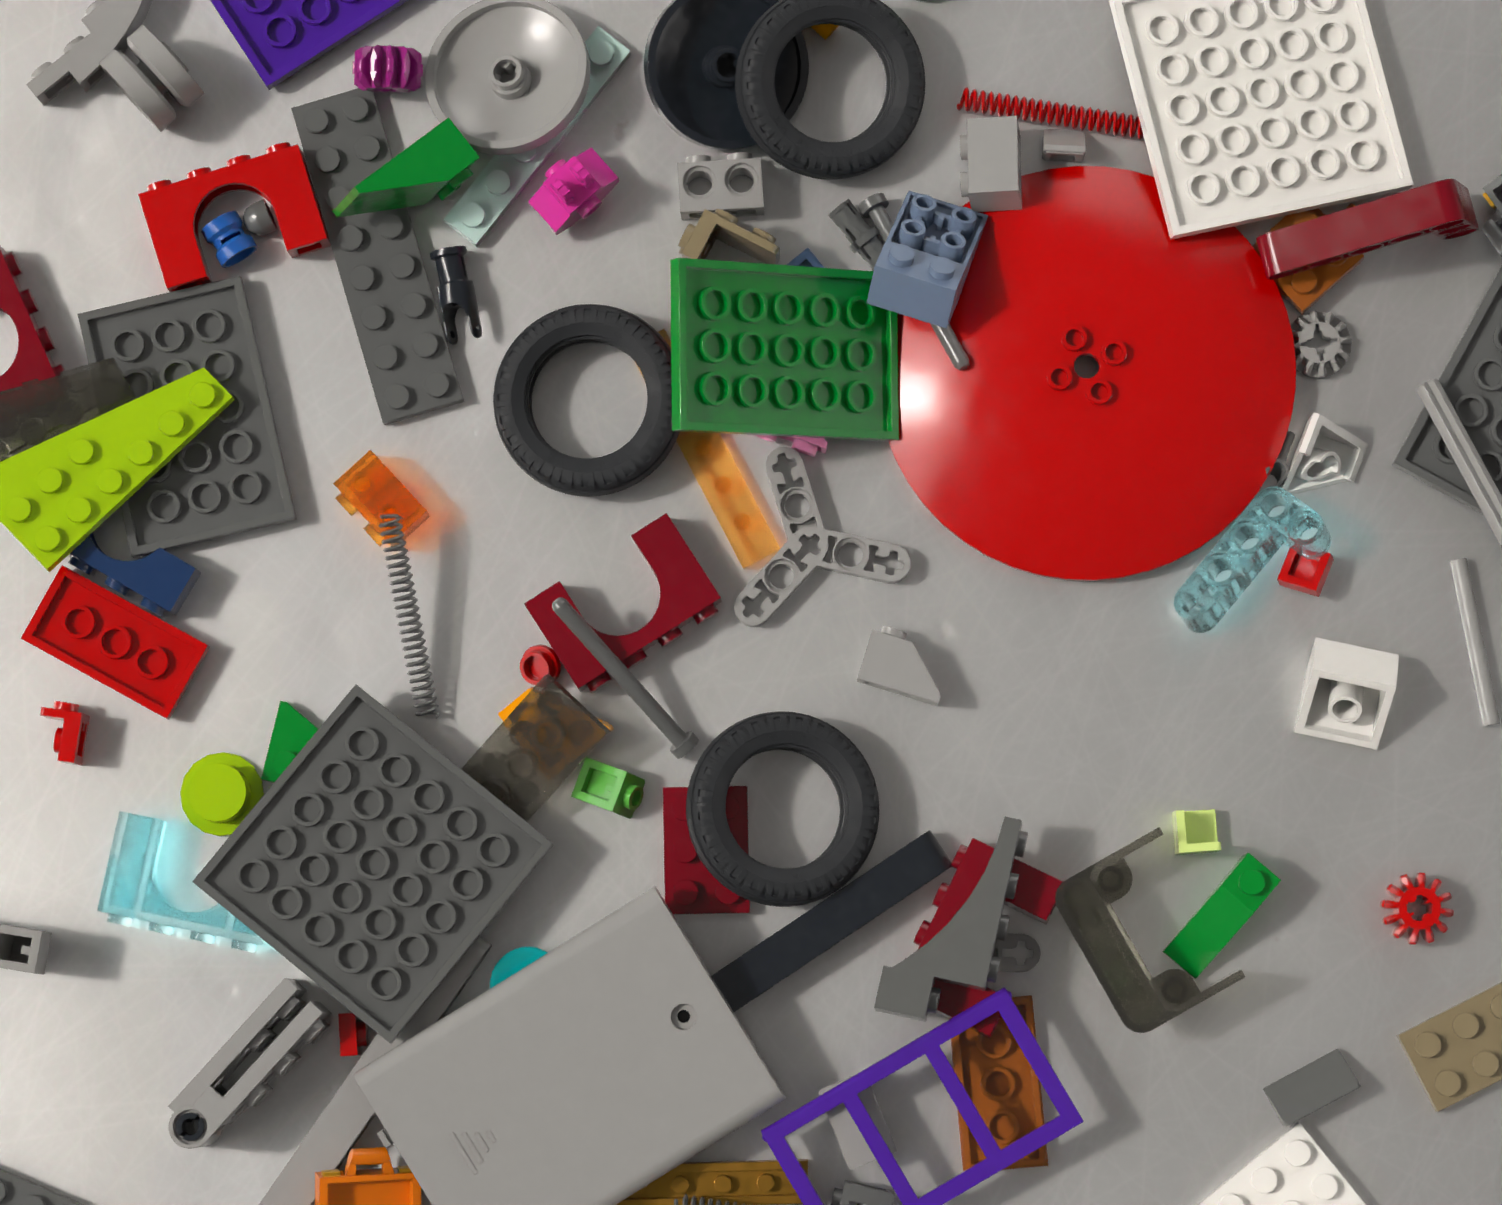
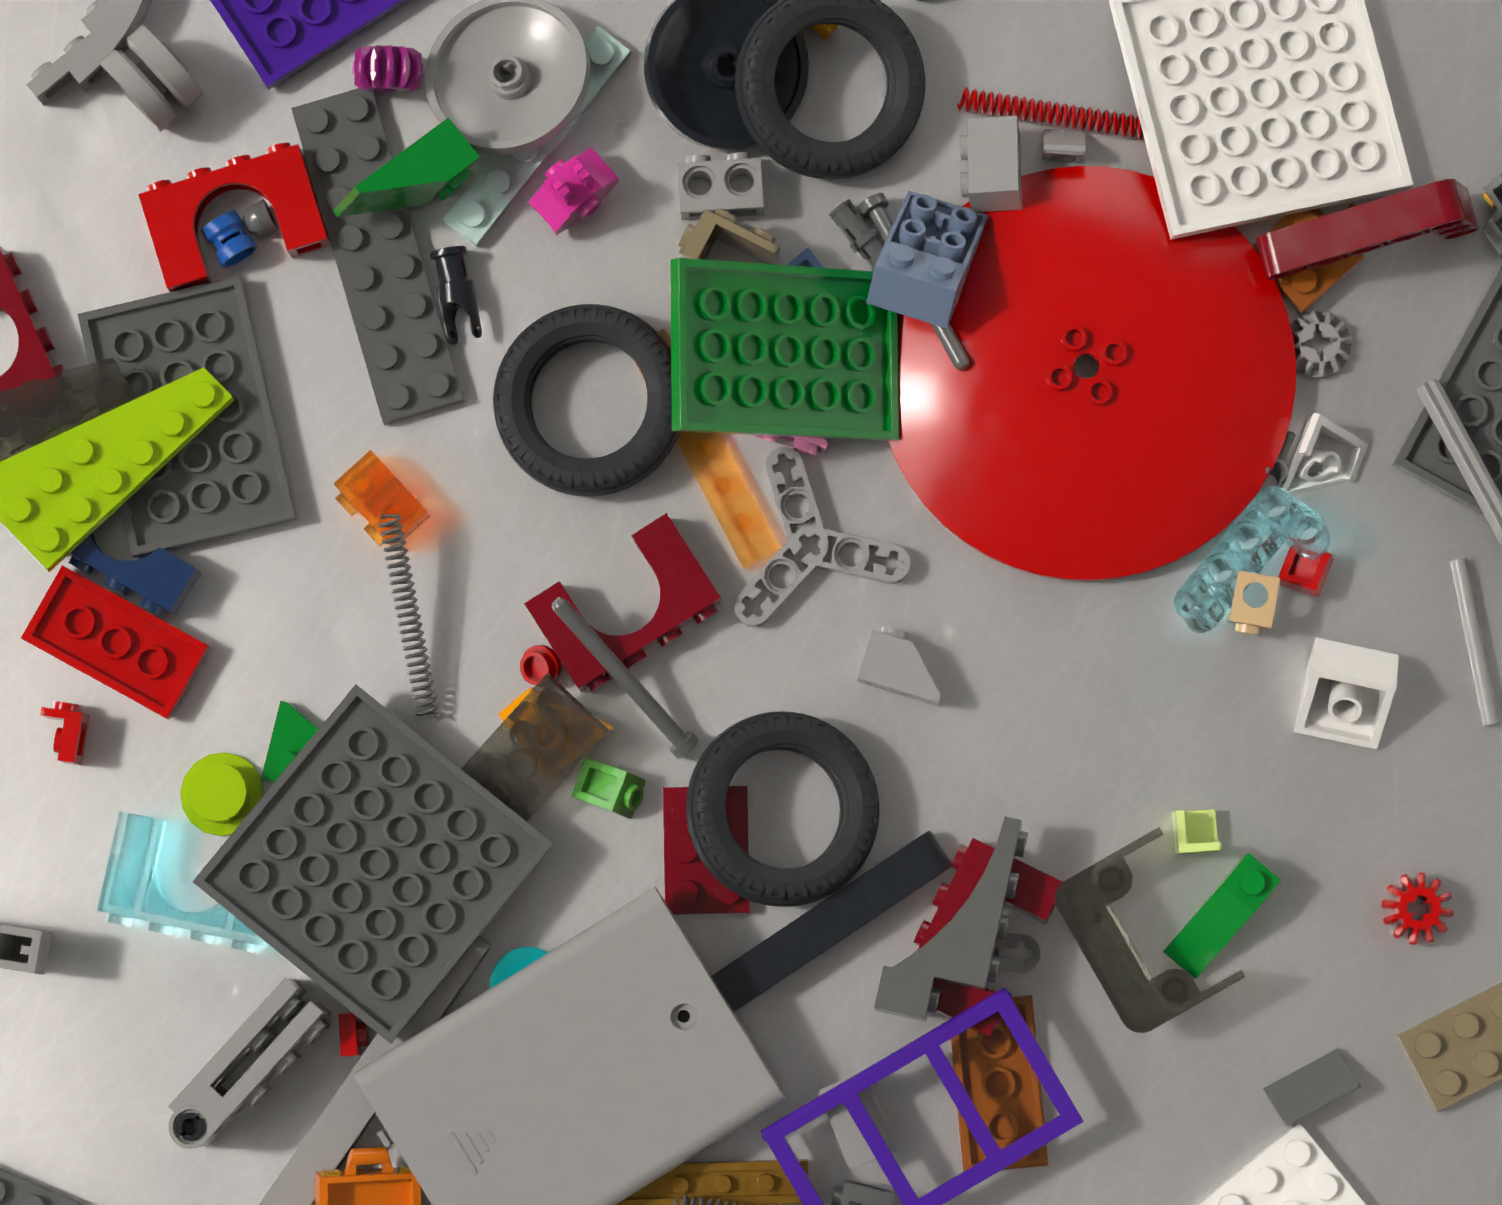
(1250, 619): none -> tan bracket

